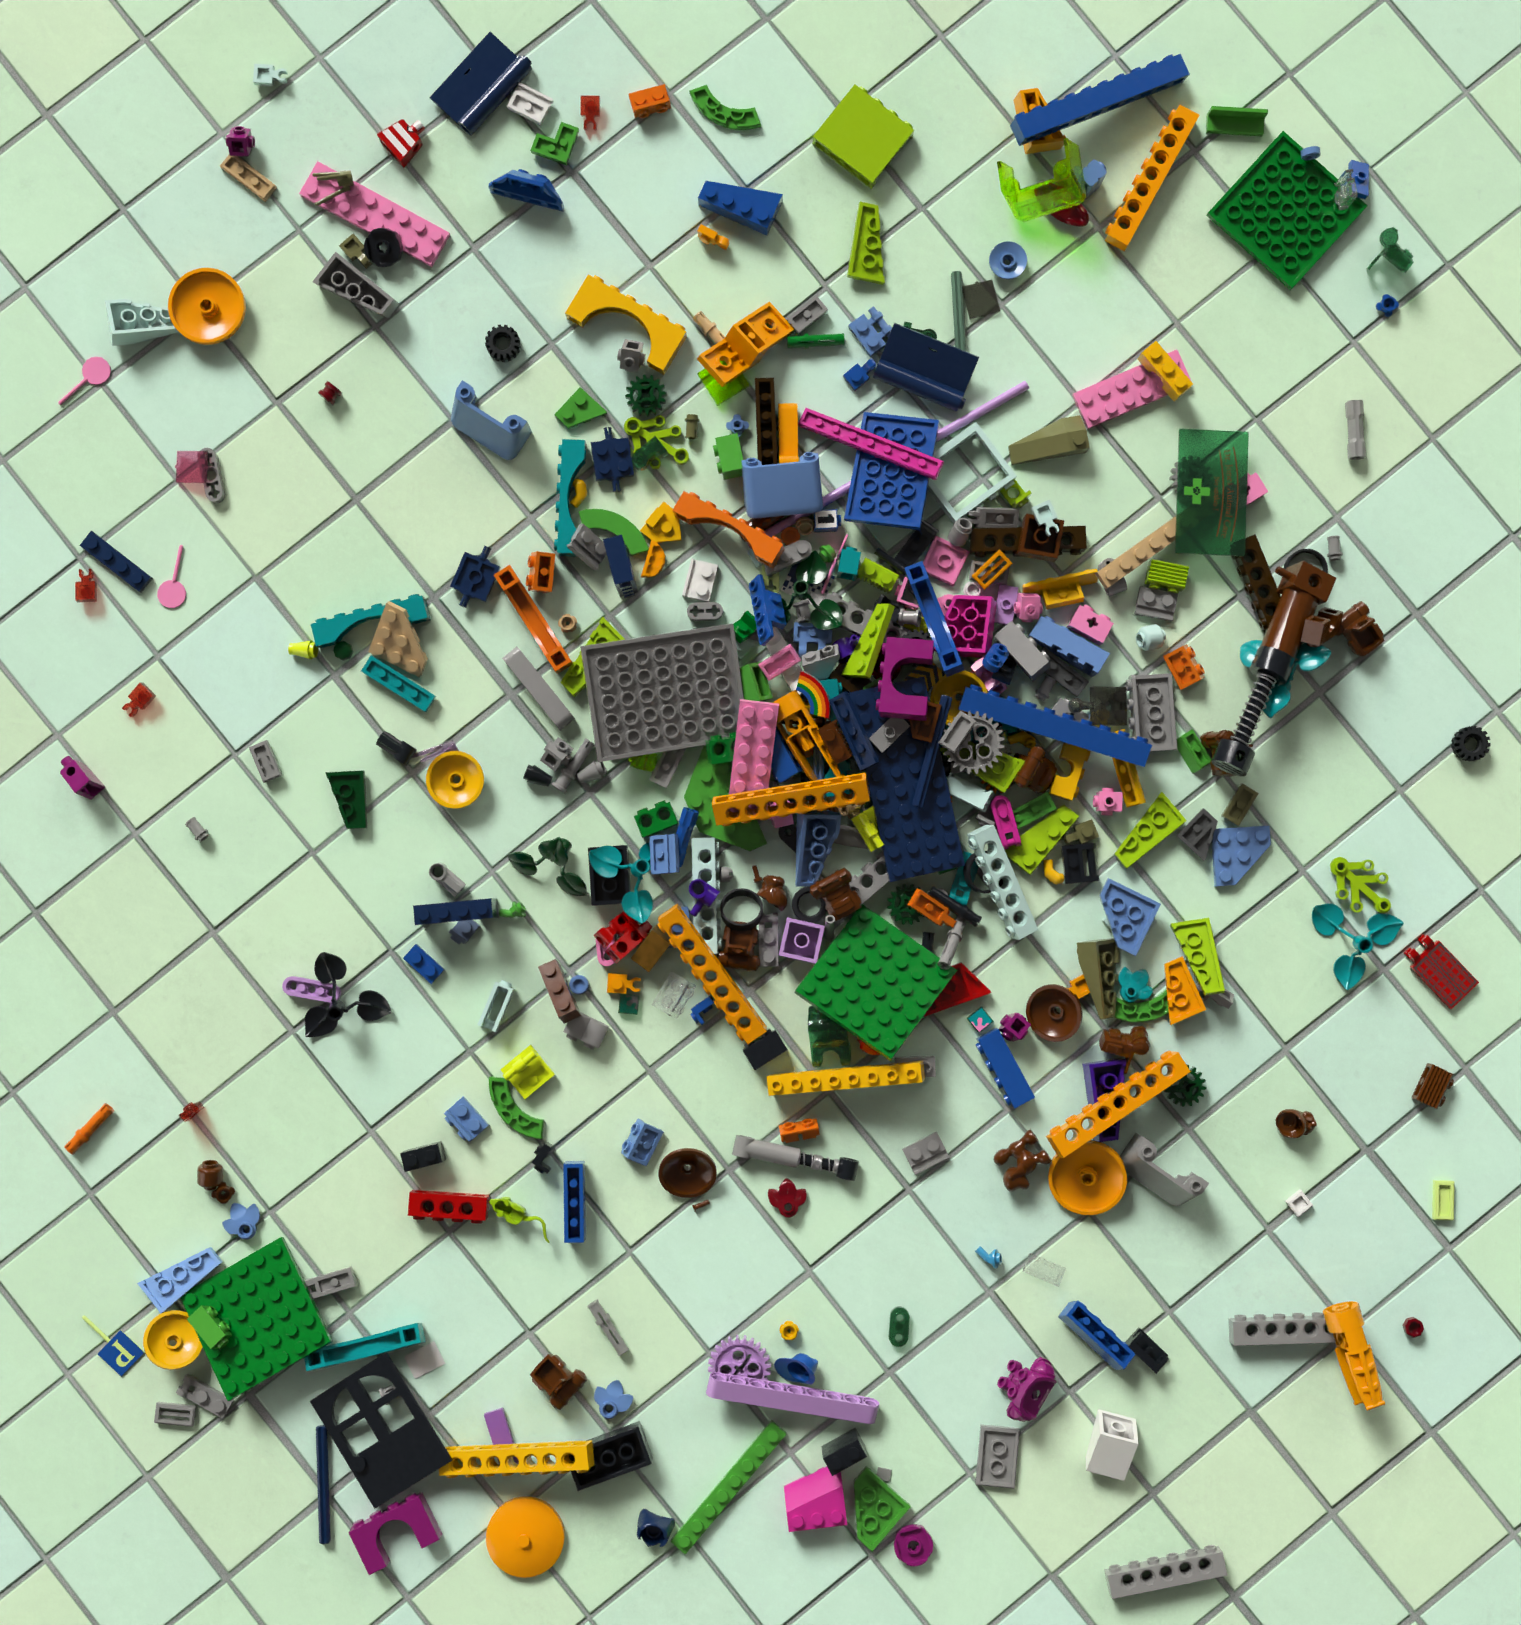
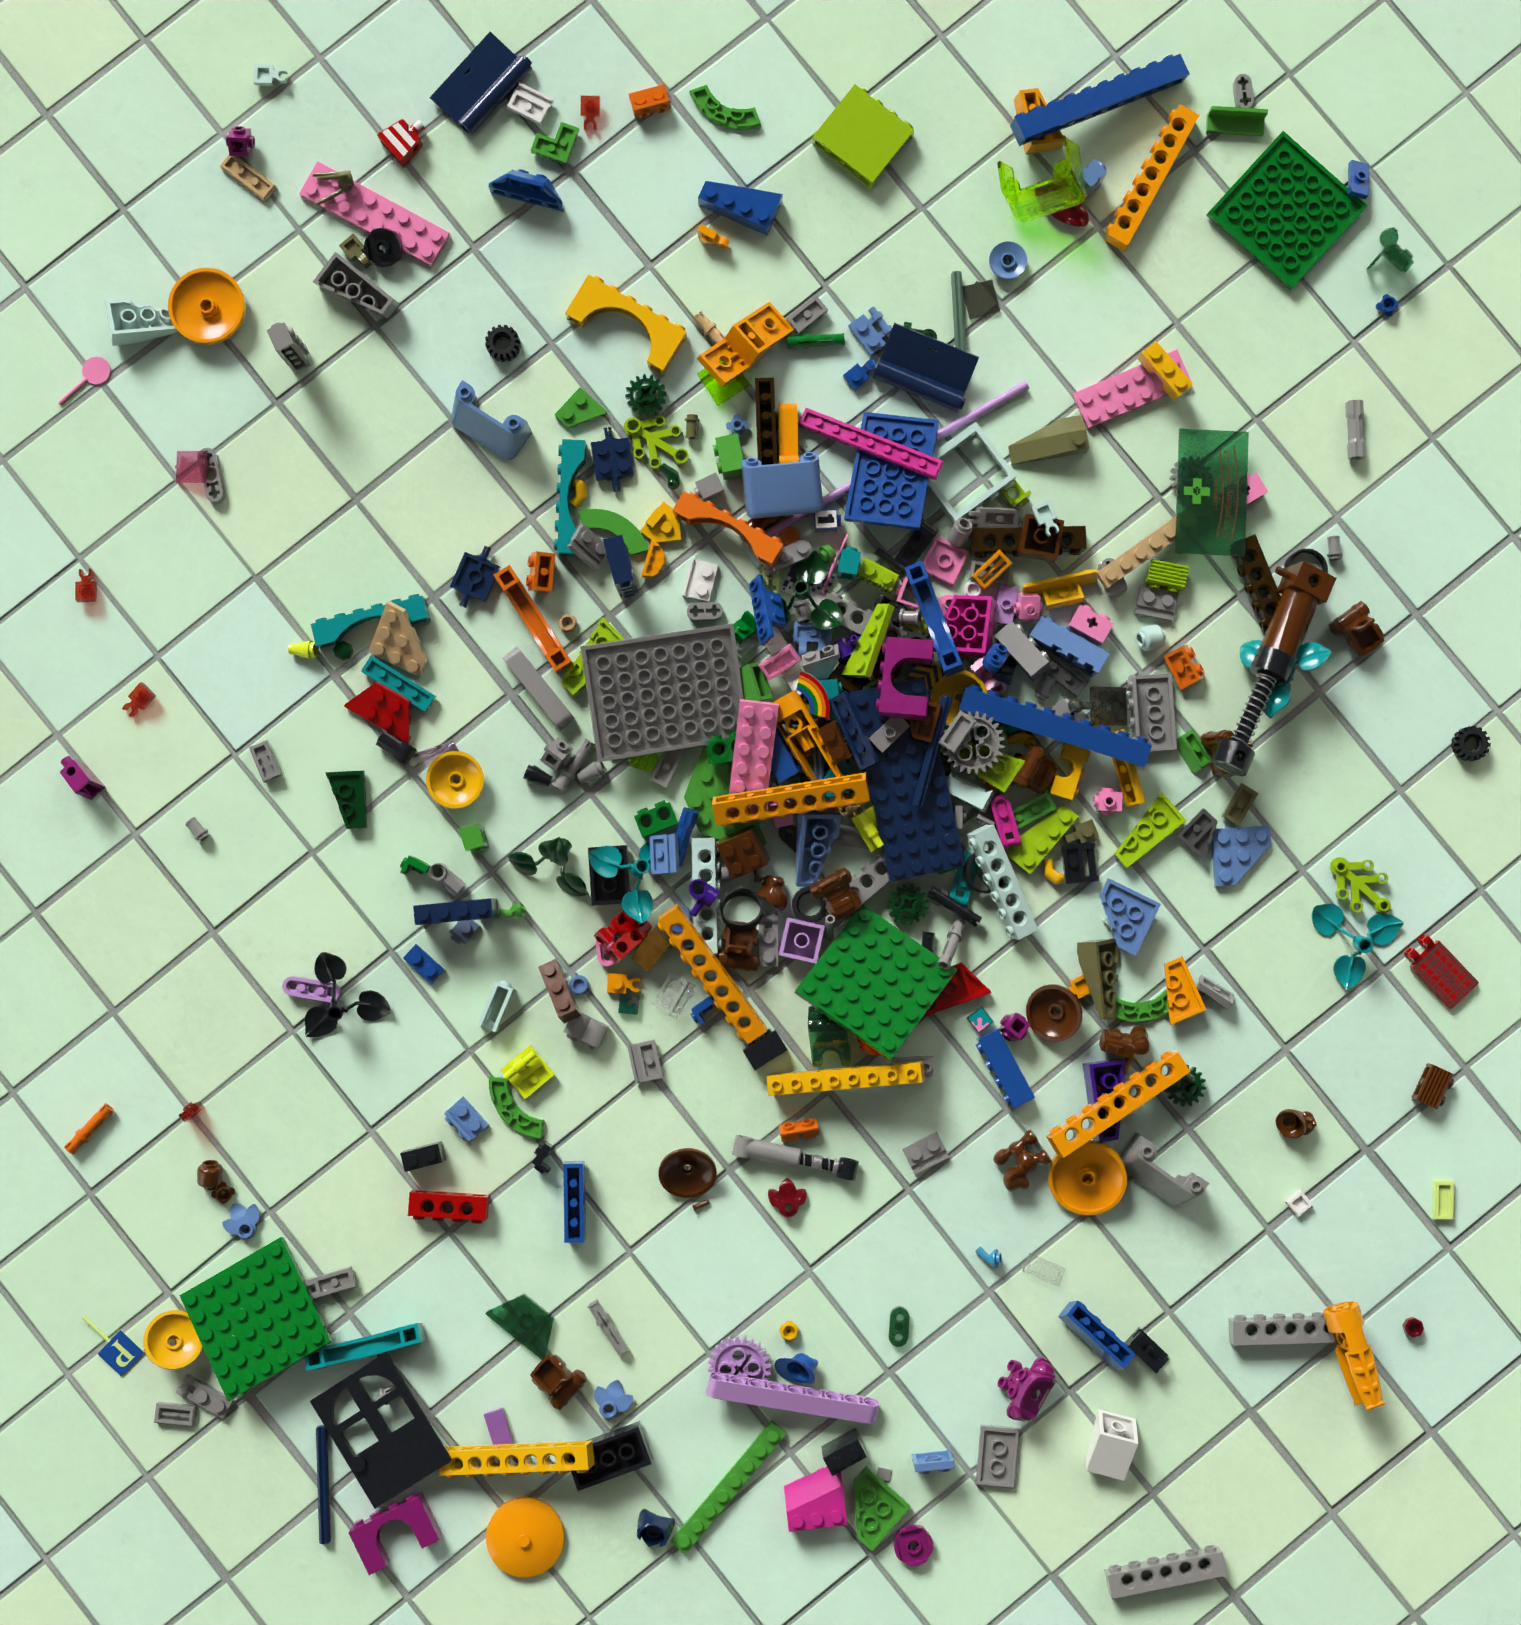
(116, 561): dark blue plate -> none
(171, 592): bright pink piece -> none
(171, 1284): light blue wing -> none
(210, 1327): bright green brick -> none
(289, 346): none -> light grey brick
(330, 393): dark red wheel -> none
(384, 709): none -> red wing
(418, 865): none -> green bracket
(424, 1359): white sticker -> none
(474, 838): none -> bright green brick
(514, 1212): lime animal -> none
(525, 1322): none -> clear green wing
(631, 355): light grey brick -> none
(641, 1142): medium blue bracket -> none
(645, 1061): none -> light grey plate
(648, 453): clear green leg -> none
(672, 476): none -> dark green arm
(709, 487): none -> light grey brick
(743, 852): none -> reddish brown brick
(805, 525): tan plate -> none
(865, 254): lime wing -> none
(930, 1461): none -> medium blue plate
(931, 908): orange hinge -> none
(960, 816): none -> light grey bracket
(1136, 982): teal plate -> none
(1200, 951): lime wing -> none
(1247, 91): none -> light grey beam
(1310, 153): medium blue tile -> none
(1321, 627): reddish brown arch -> none
(1346, 190): clear plate -> none

